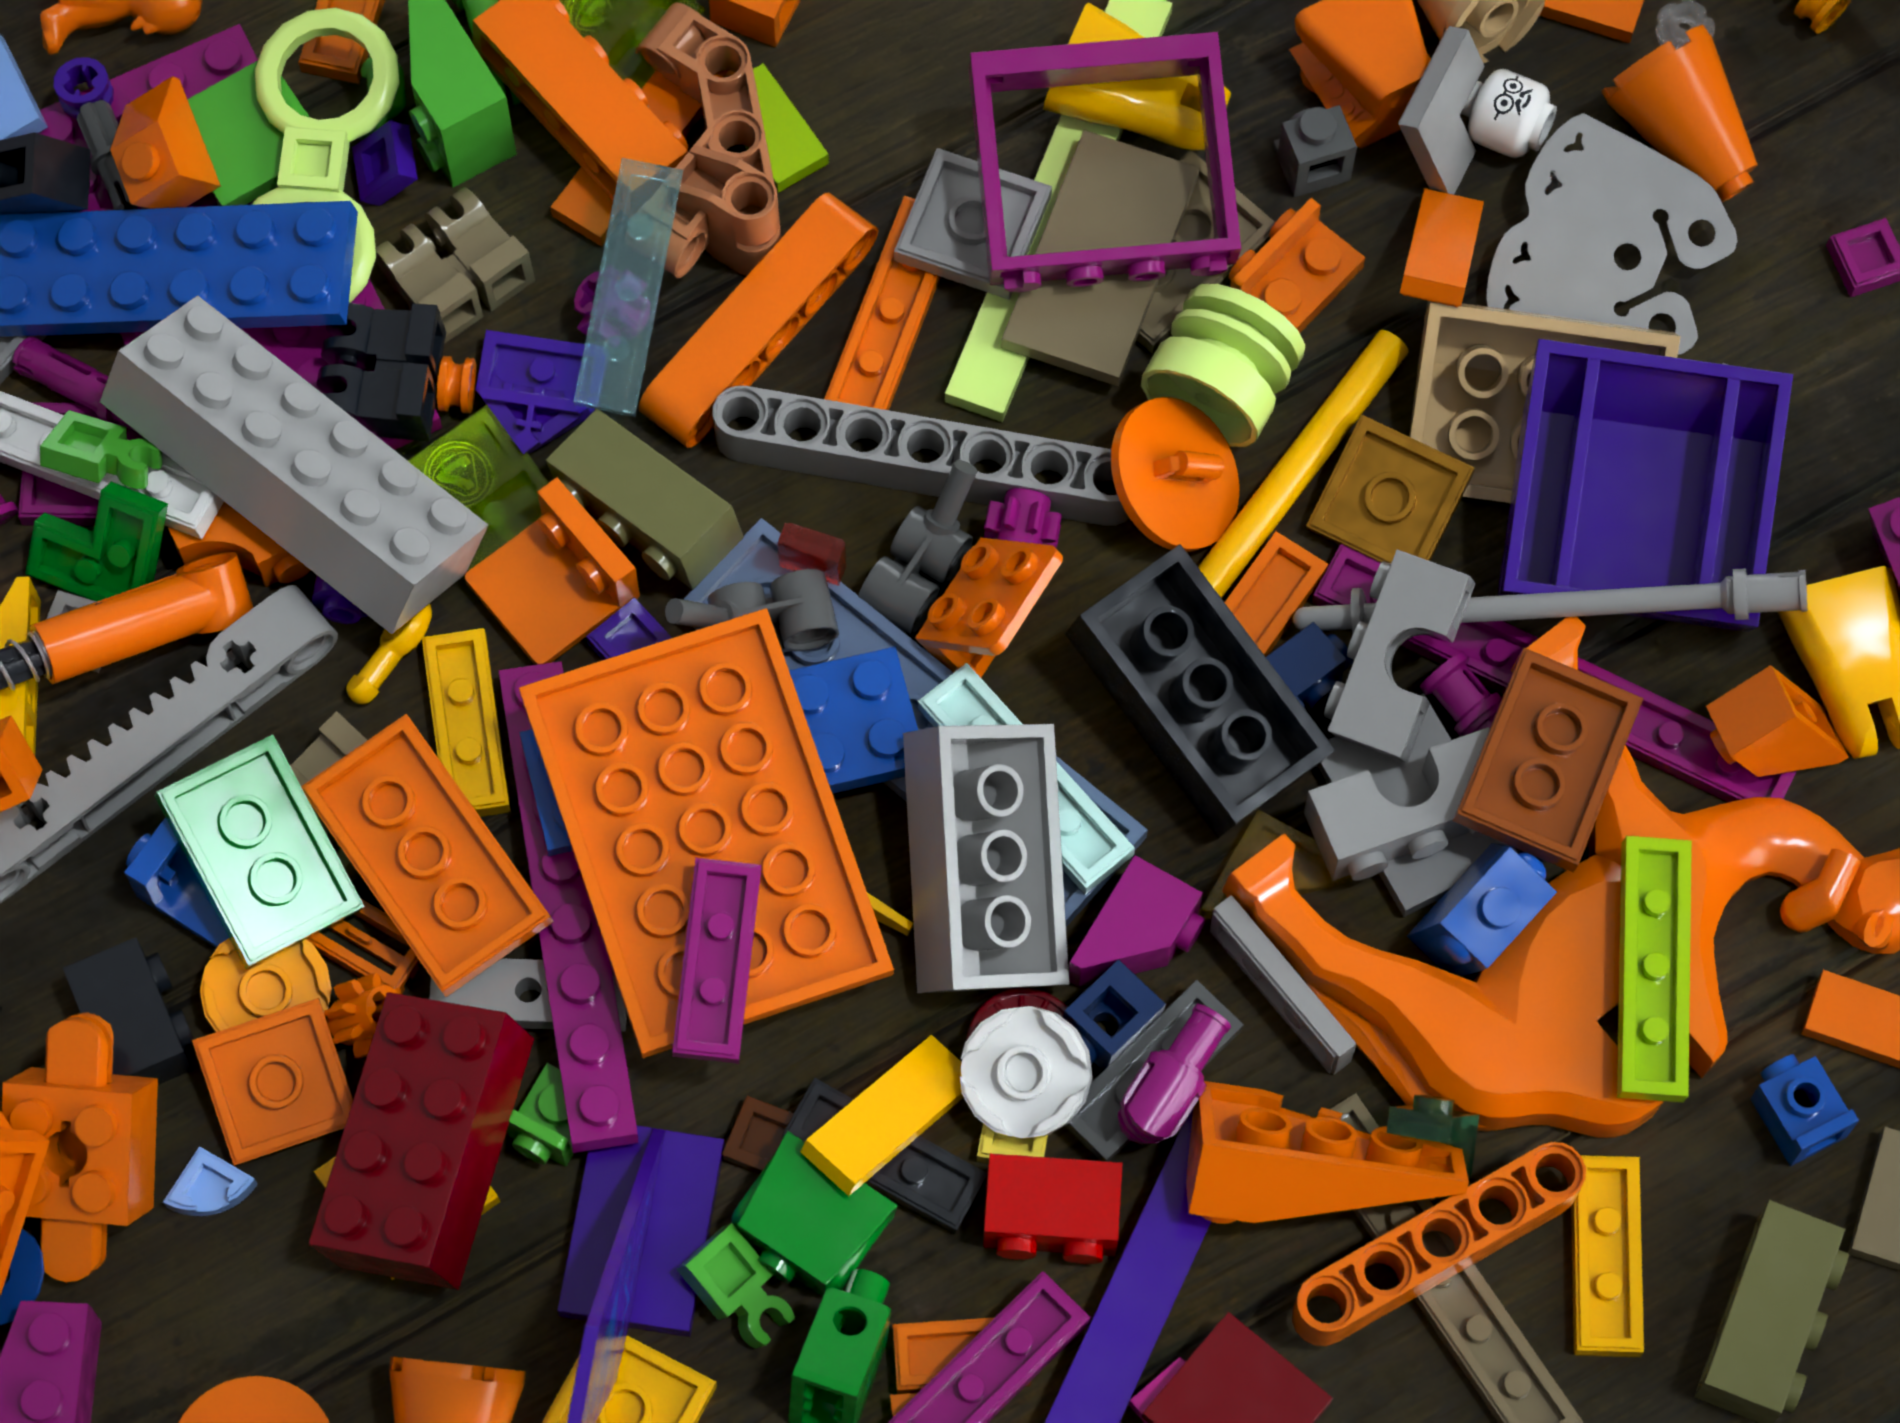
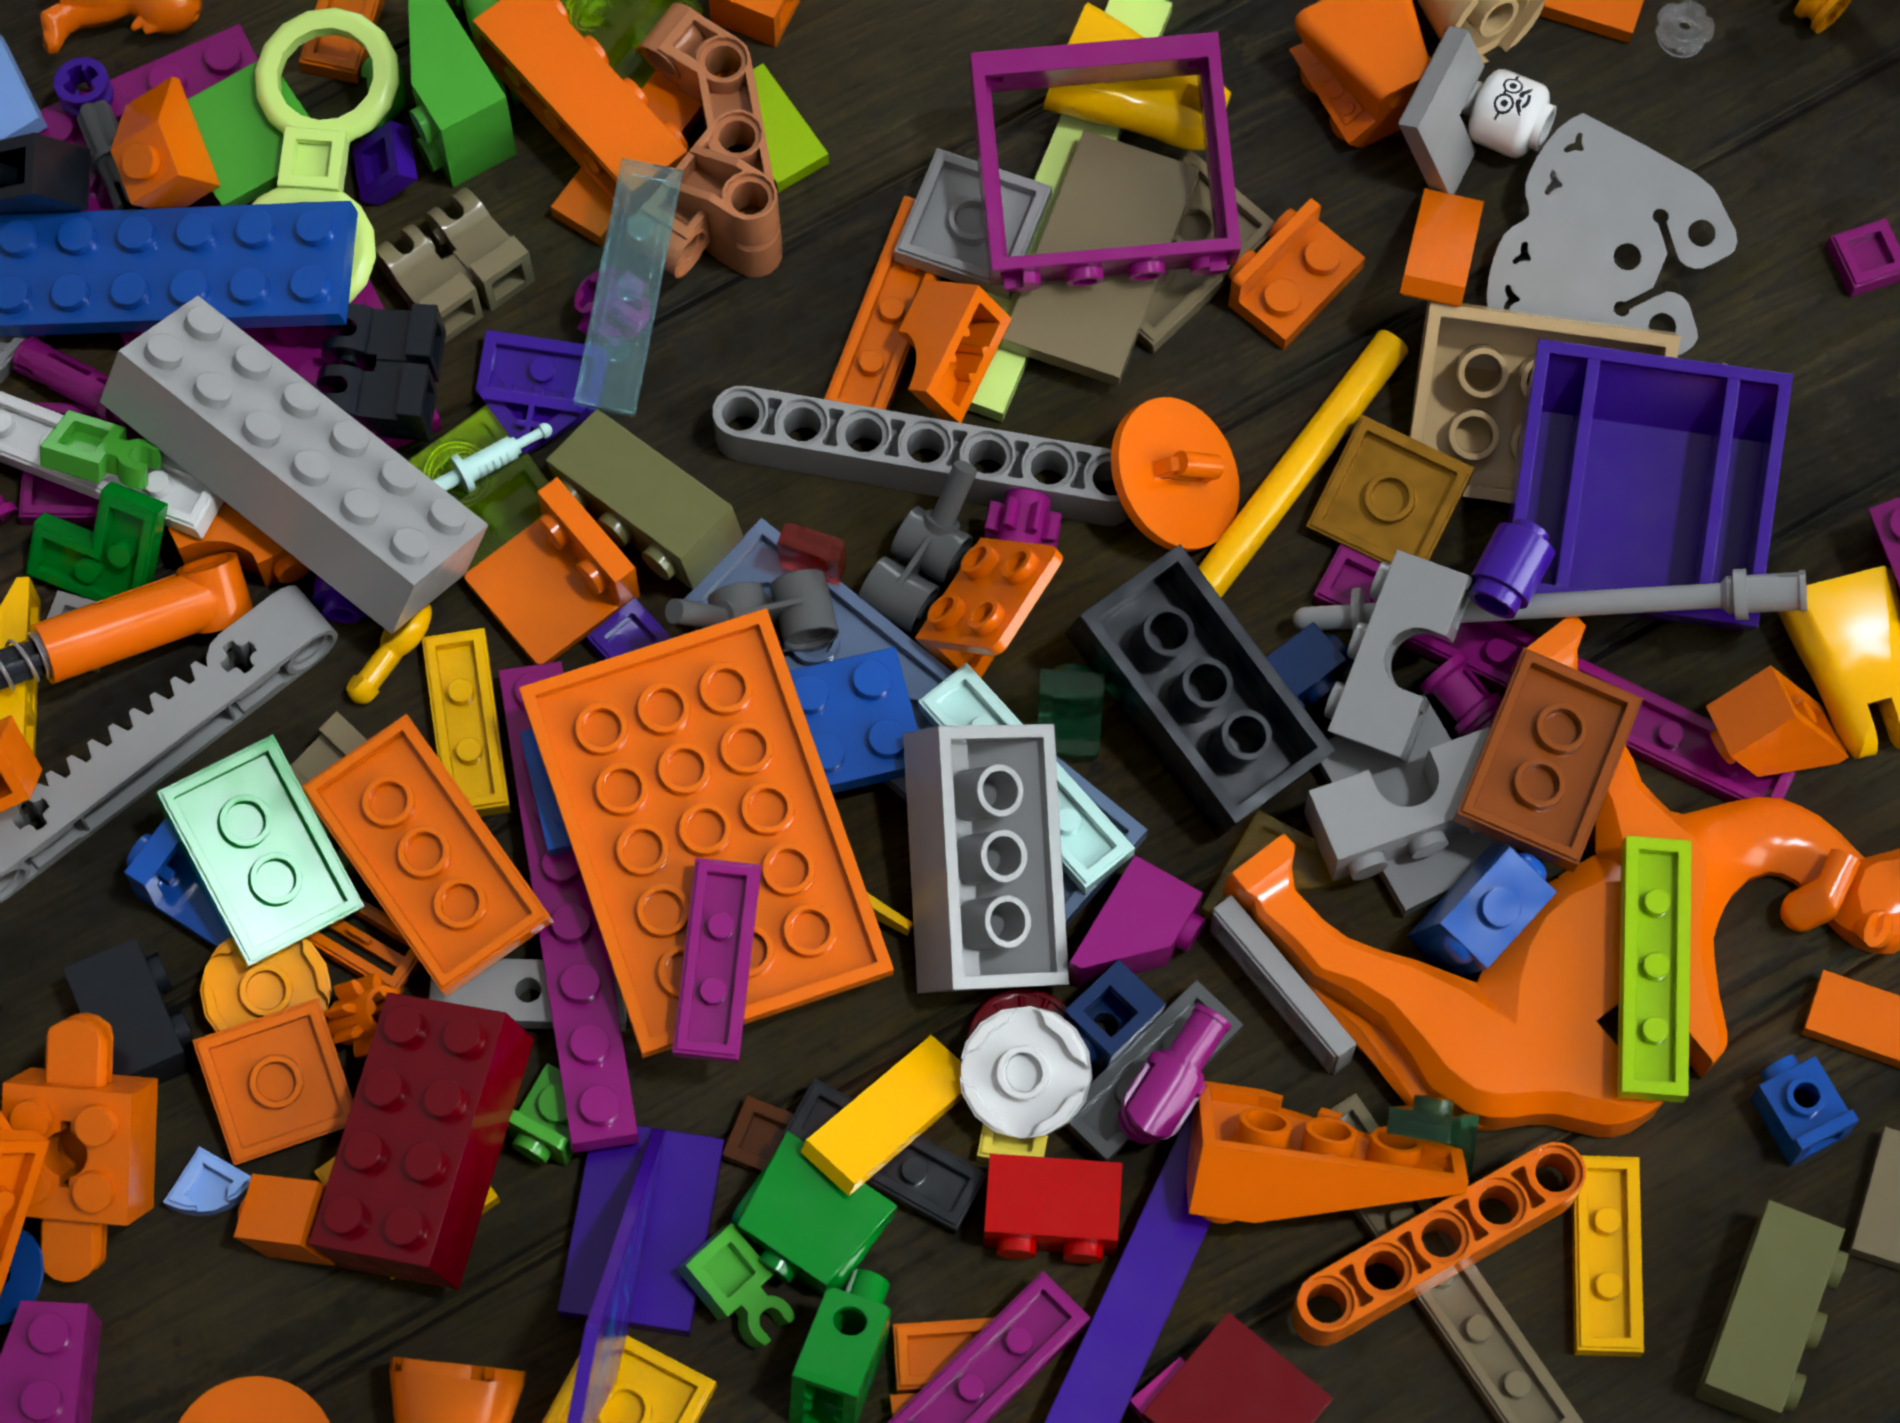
(280, 1218): none -> orange brick
(456, 384): orange bush -> none
(488, 460): none -> light aqua piece
(759, 317): orange beam -> none
(954, 340): none -> orange arch
(1074, 703): none -> clear green bracket
(1226, 360): yellowish green wheel -> none
(1274, 590): orange tile -> none
(1311, 139): dark grey brick -> none
(1511, 568): none -> dark purple brick
(1687, 111): orange cone -> none

